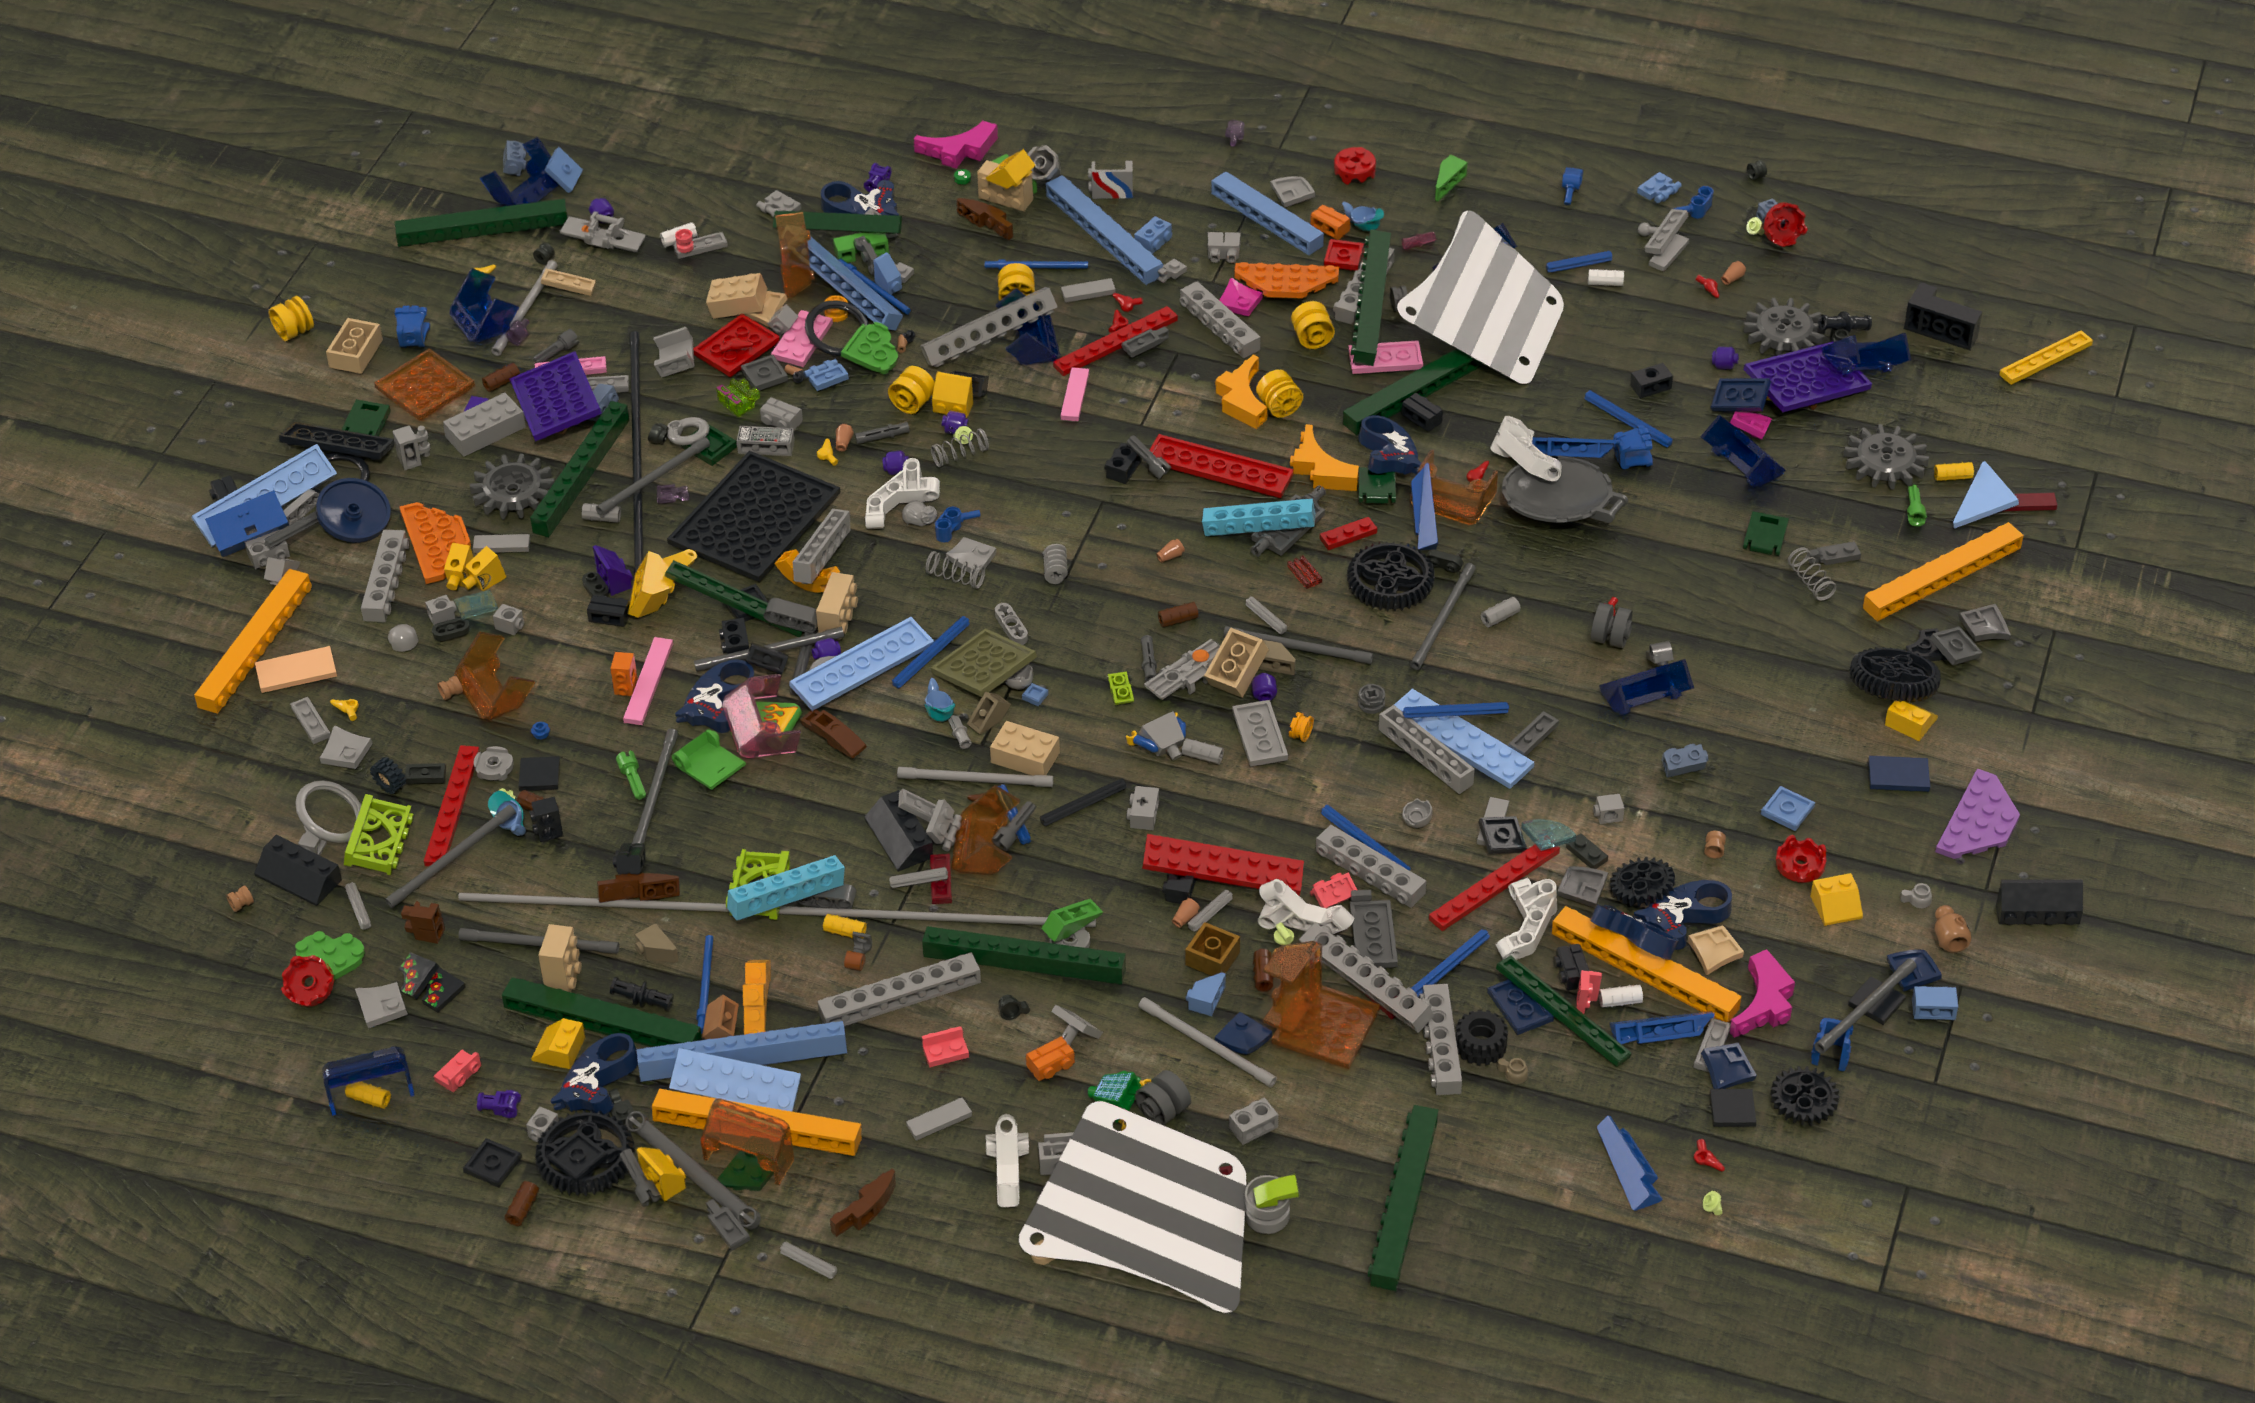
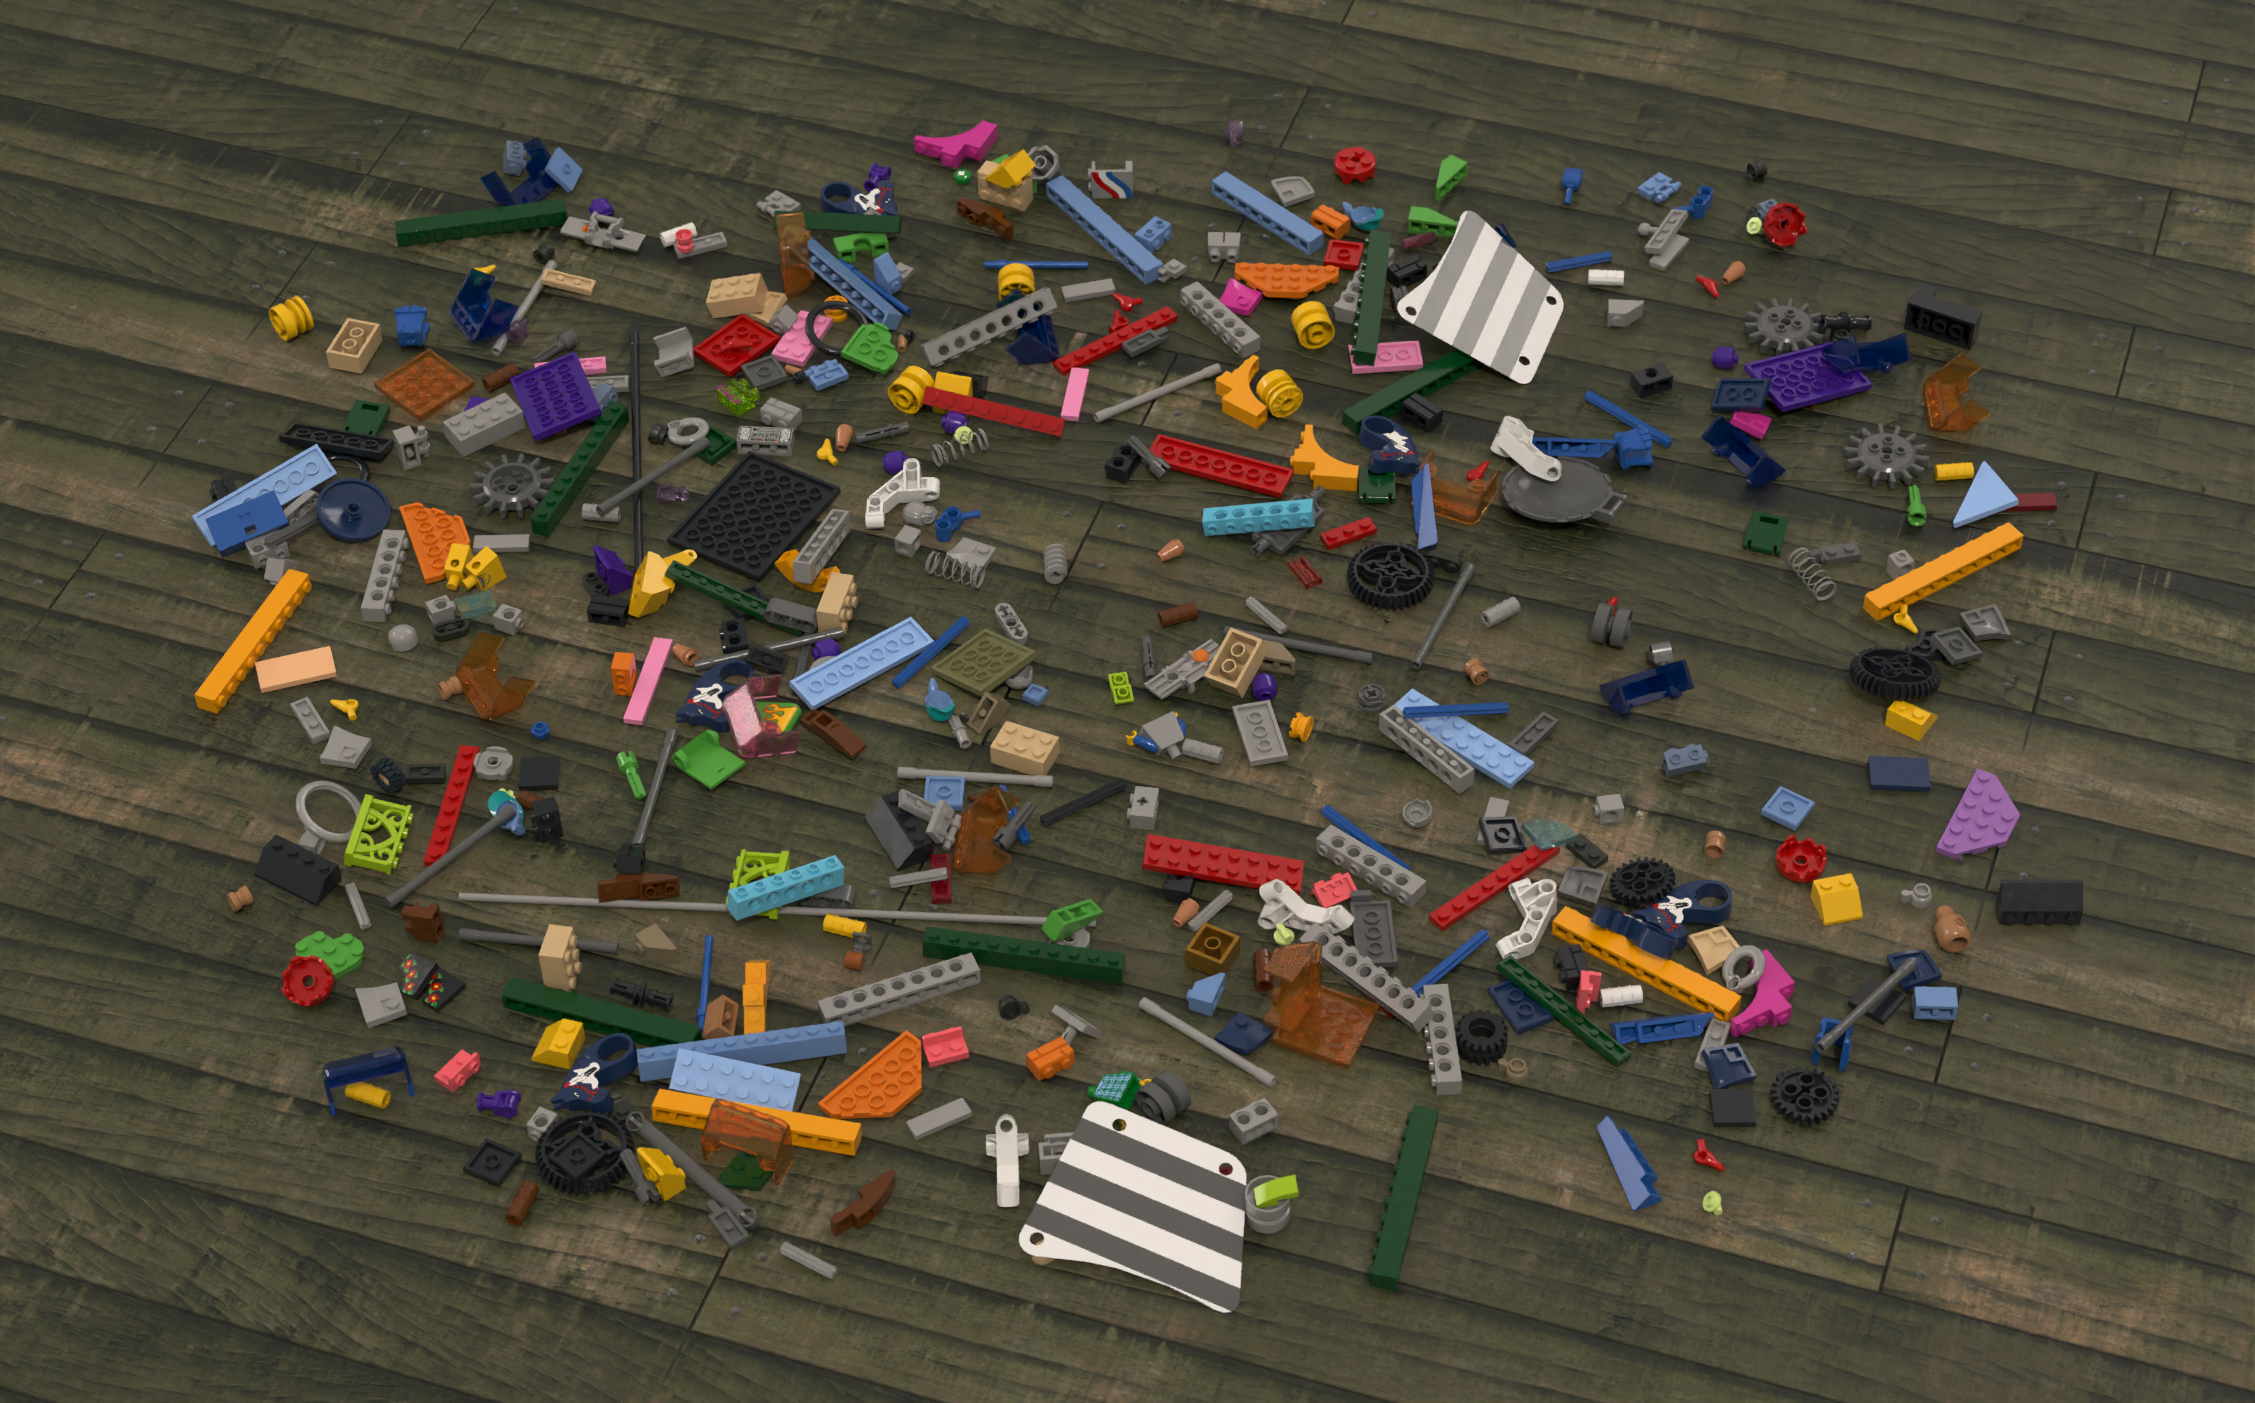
(685, 654): none -> nougat cone
(867, 252): dark grey hinge -> none
(881, 1084): none -> orange plate
(908, 541): none -> light grey brick
(945, 788): none -> medium blue plate
(993, 411): none -> red plate
(1119, 408): none -> light grey piece
(1407, 272): none -> black brick
(1426, 220): none -> bright green slope
(1476, 671): none -> medium nougat wheel
(1623, 312): none -> light grey slope
(1734, 982): none -> light grey piece
(1899, 564): none -> light grey brick
(1904, 619): none -> yellow animal
(1943, 397): none -> clear orange windscreen
(2046, 357): yellow plate -> none

